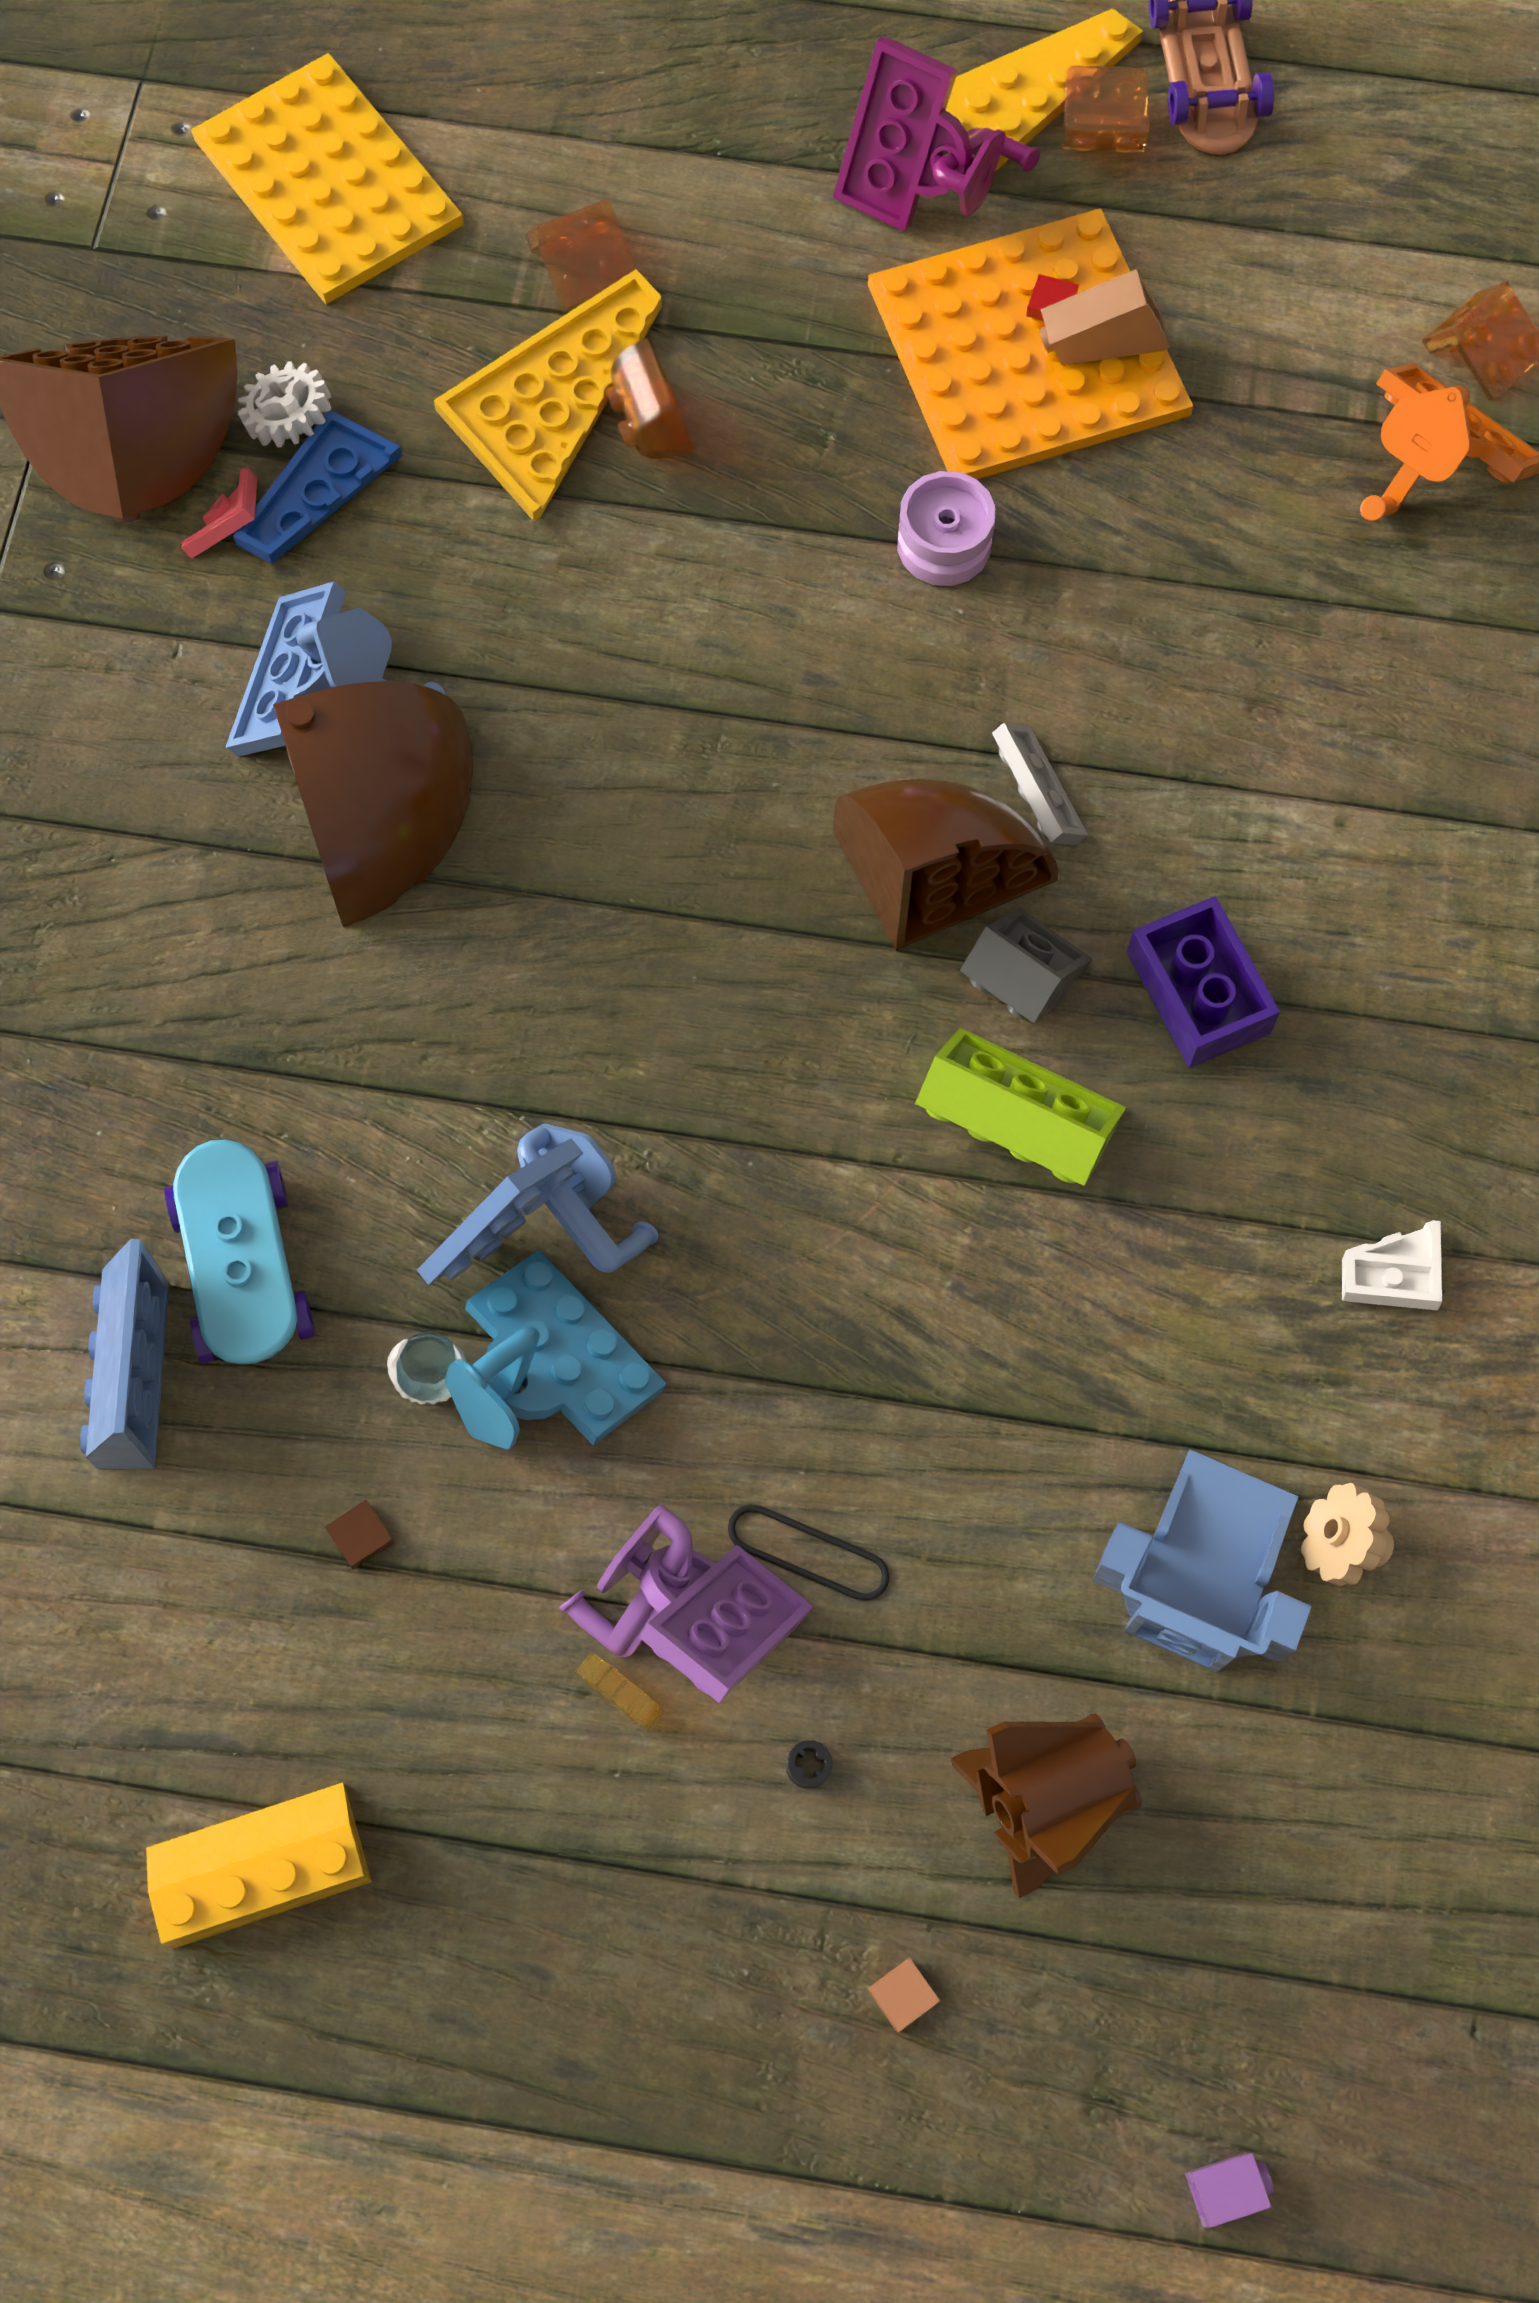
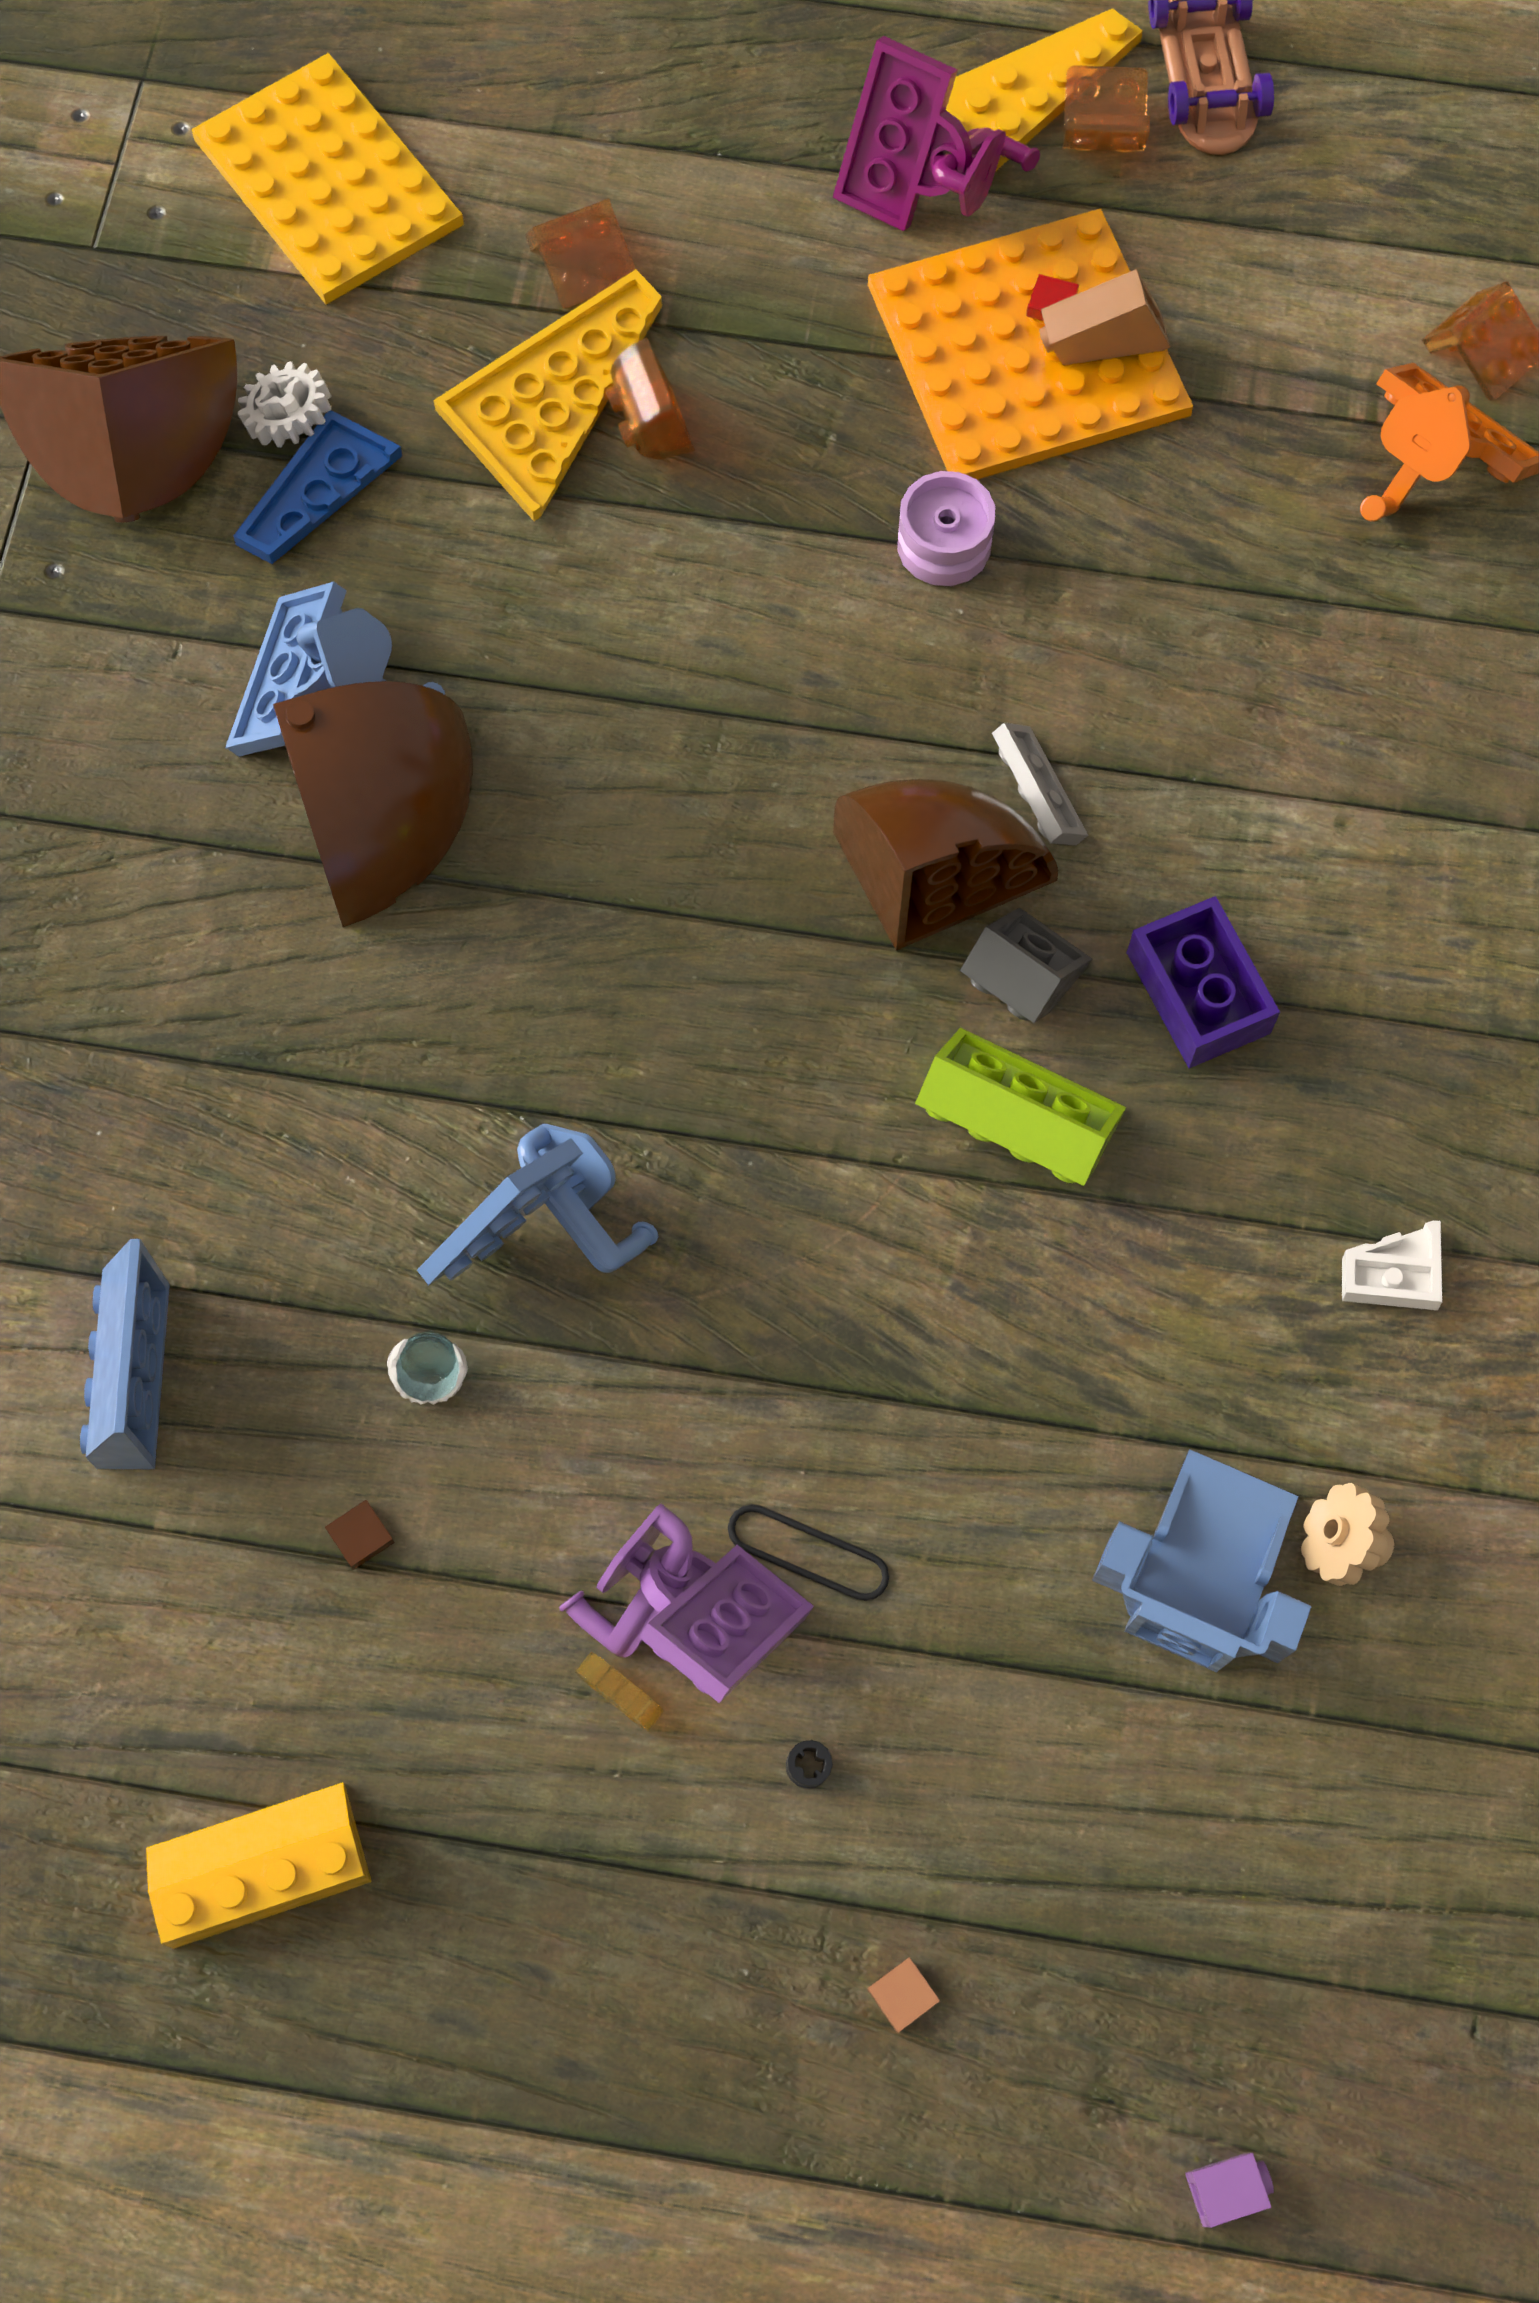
(225, 515): coral tile -> none
(236, 1254): medium azure piece -> none
(554, 1349): dark azure plate -> none
(1050, 1791): reddish brown brick -> none

